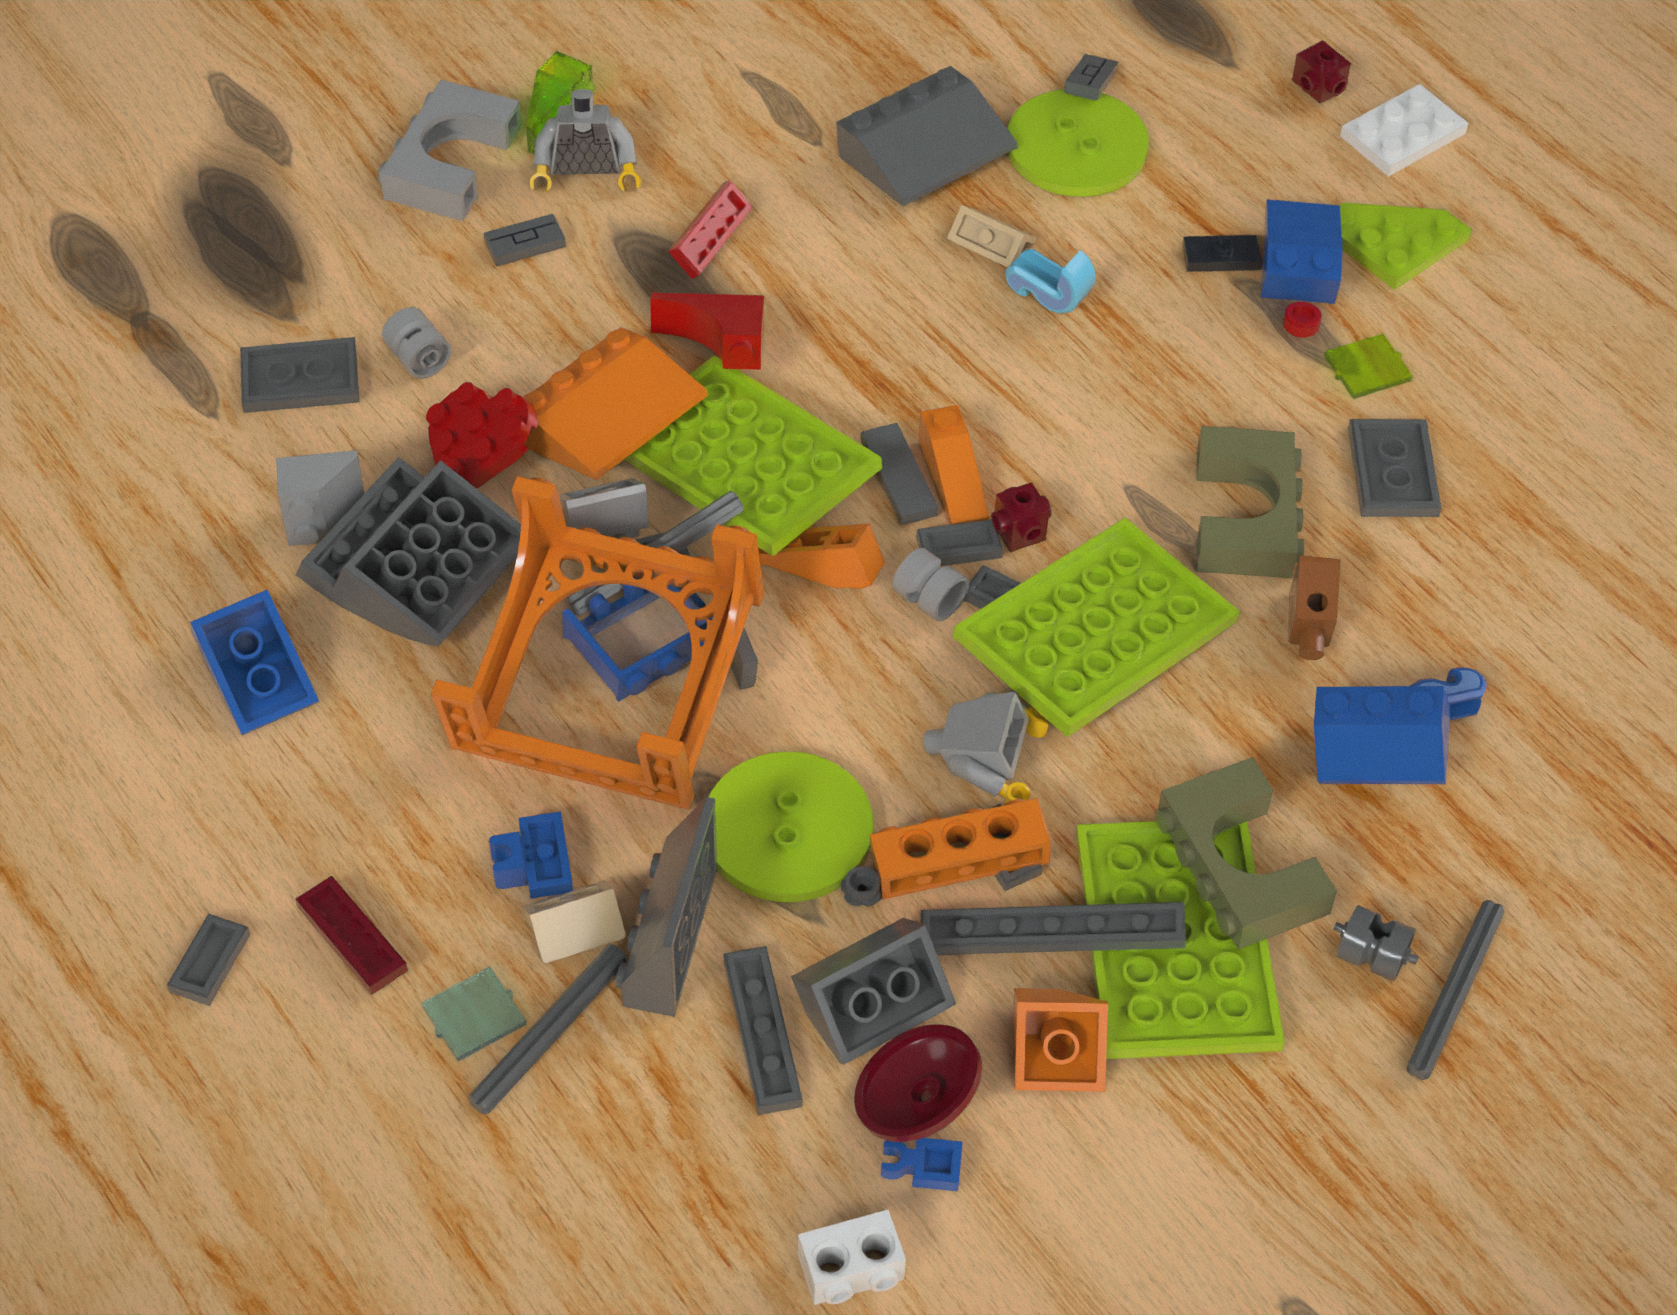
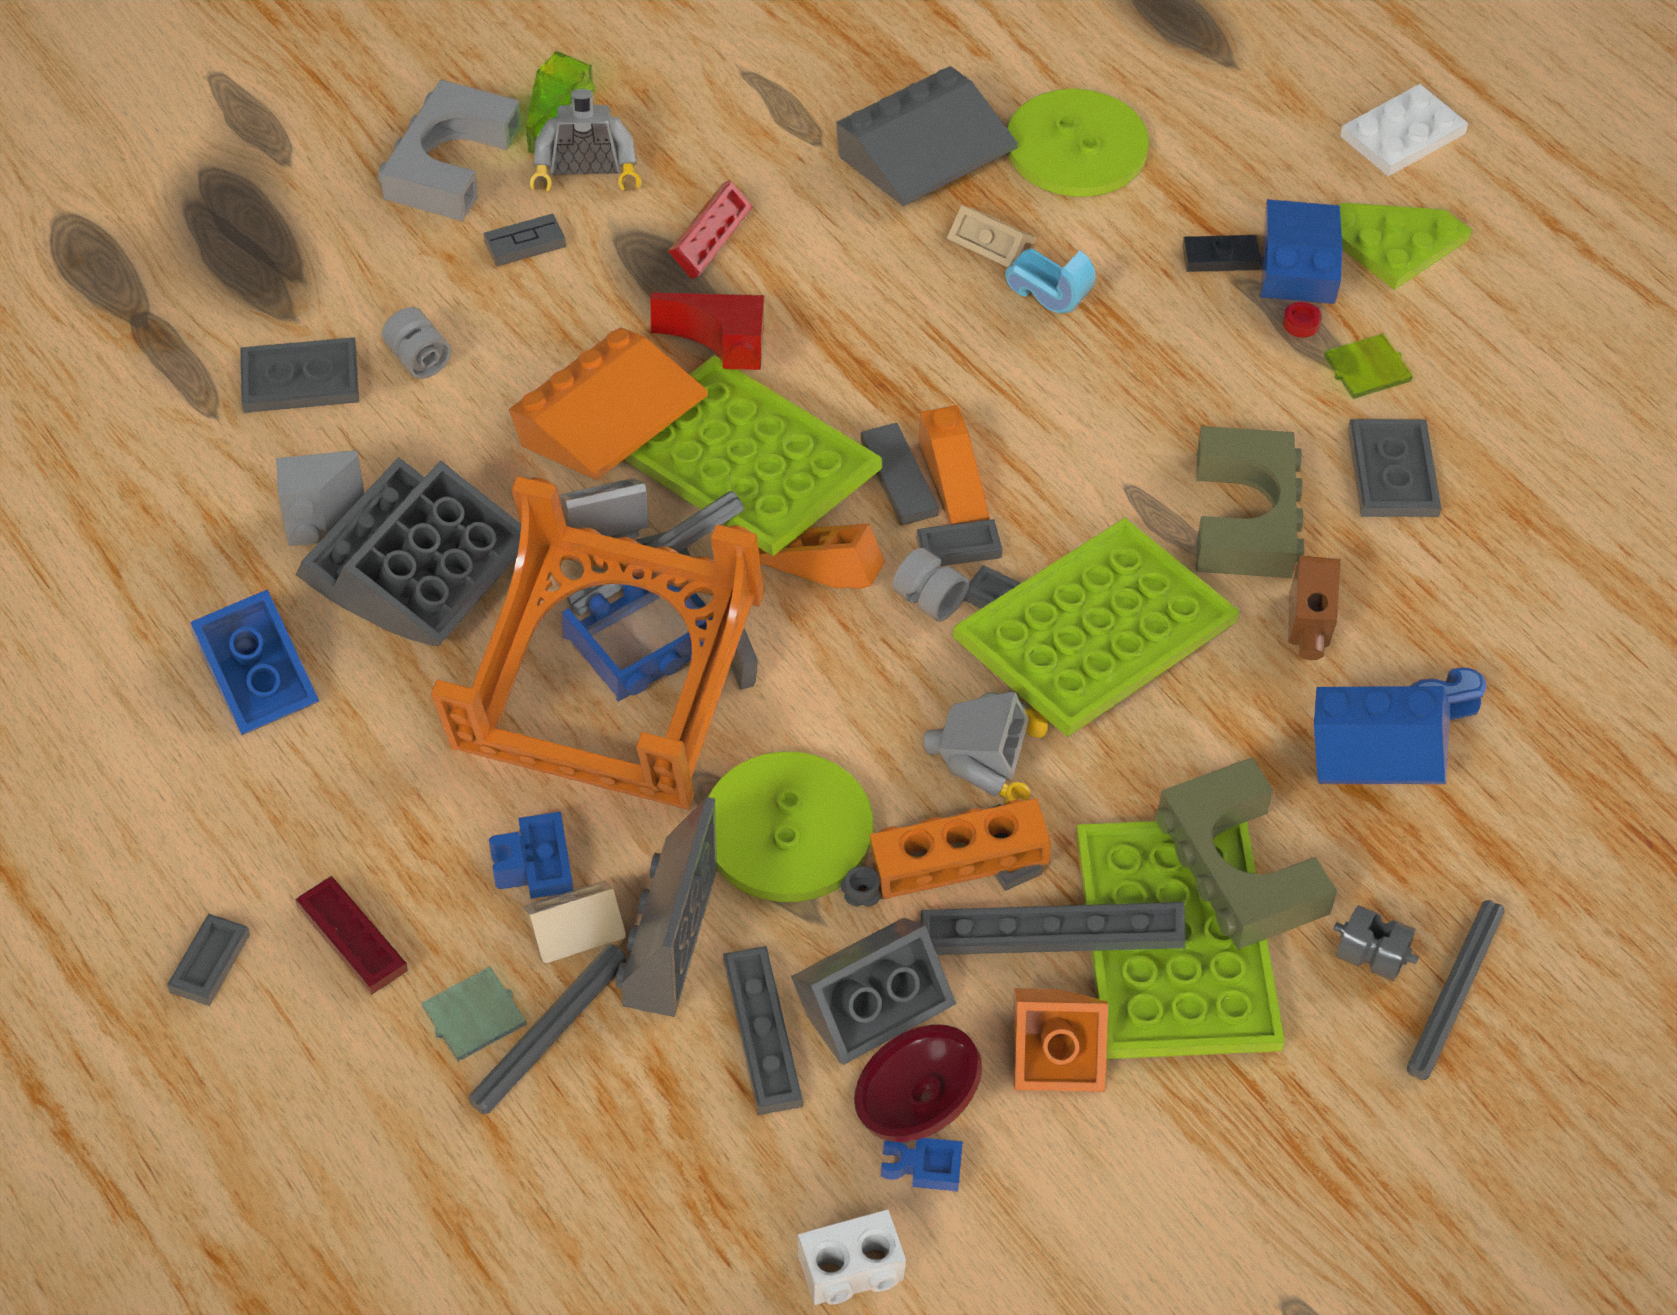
(480, 432): red plate -> none
(1021, 516): dark red brick -> none
(1091, 77): dark grey tile -> none
(1321, 71): dark red brick -> none

